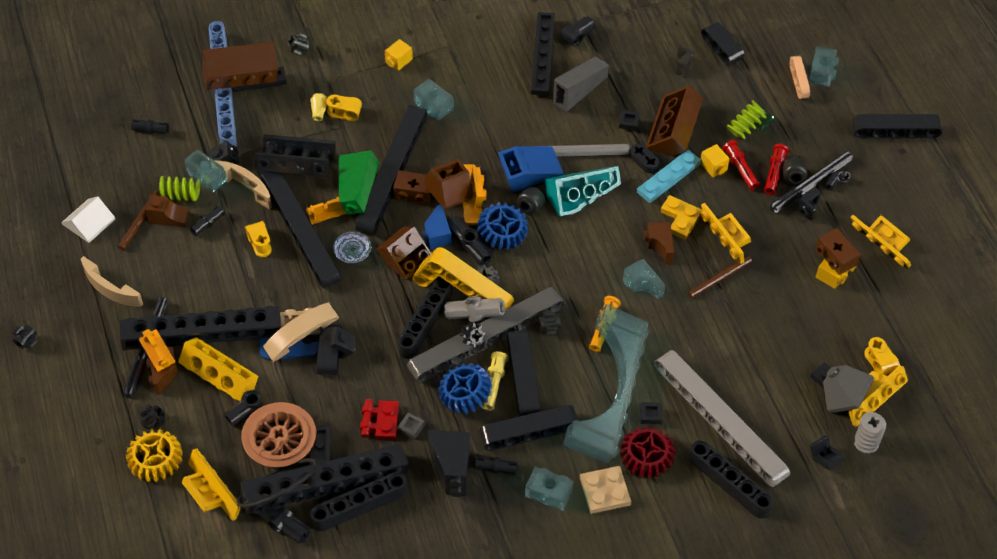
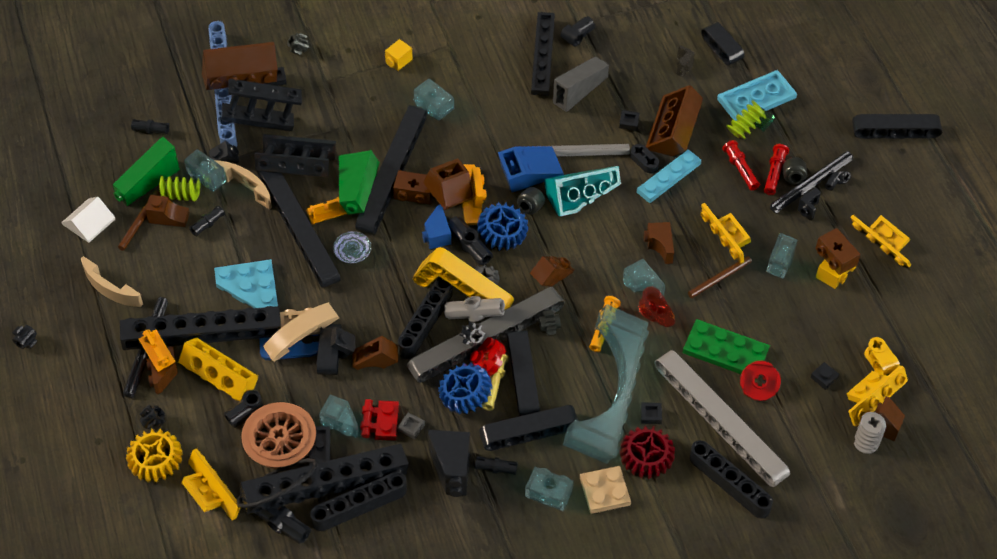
(146, 172): none -> green slope
(249, 283): none -> medium azure plate
(256, 116): none -> black fence
(259, 239): yellow piece -> none
(318, 106): light yellow cone -> none
(339, 416): none -> clear light blue slope
(345, 108): yellow piece -> none
(376, 353): none -> reddish brown arch
(404, 251): reddish brown slope -> none
(489, 355): none -> red plate
(551, 270): none -> reddish brown slope
(655, 308): none -> clear red piece
(684, 215): yellow plate -> none
(714, 161): yellow brick -> none
(723, 347): none -> green plate
(766, 91): none -> medium azure plate
(768, 373): none -> red plate
(782, 255): none -> clear light blue slope
(799, 77): light nougat beam -> none
(823, 66): clear light blue brick -> none
(826, 454): black bracket -> none
(845, 388): dark grey slope -> none
(893, 417): none -> reddish brown slope

